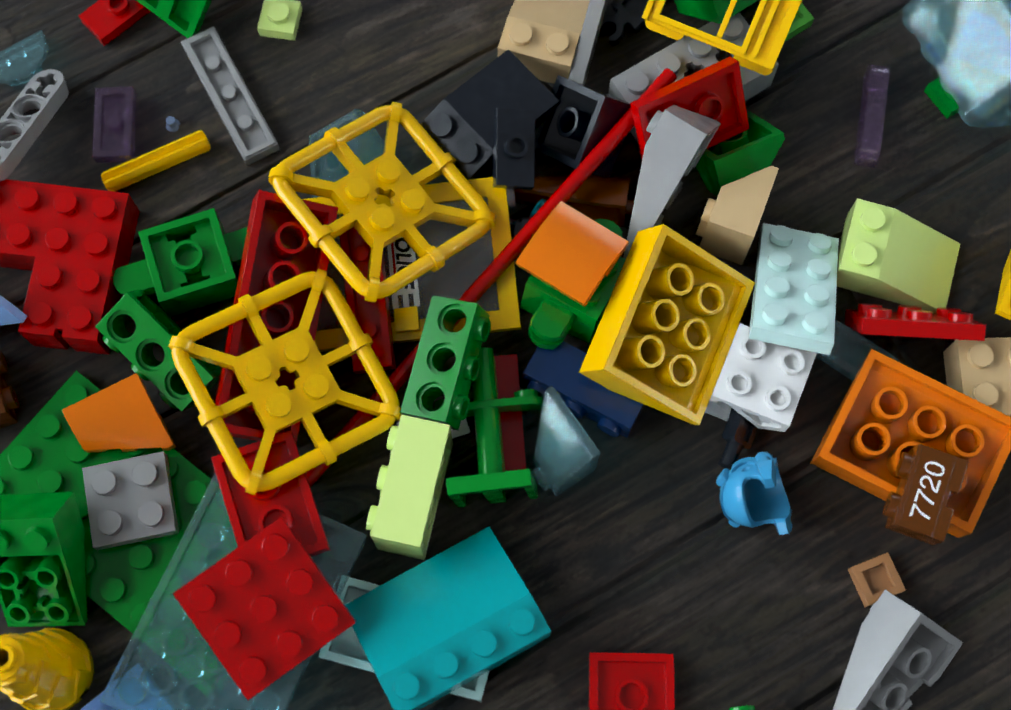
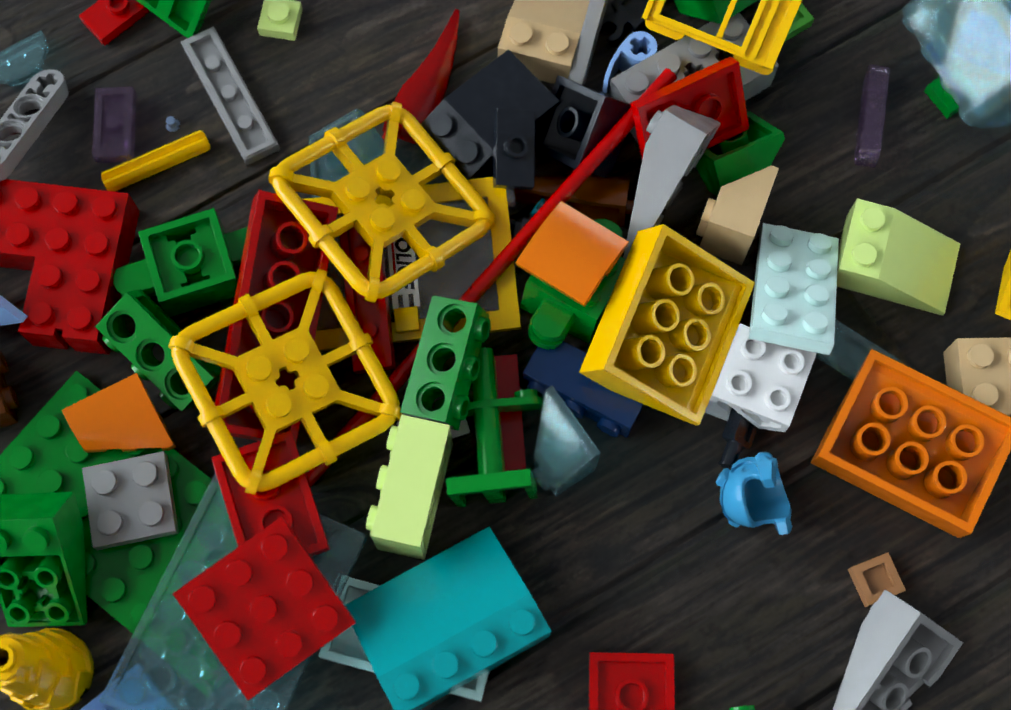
(430, 81): none -> red piece
(632, 50): none -> light blue panel
(915, 322): red plate -> none
(922, 493): reddish brown brick -> none

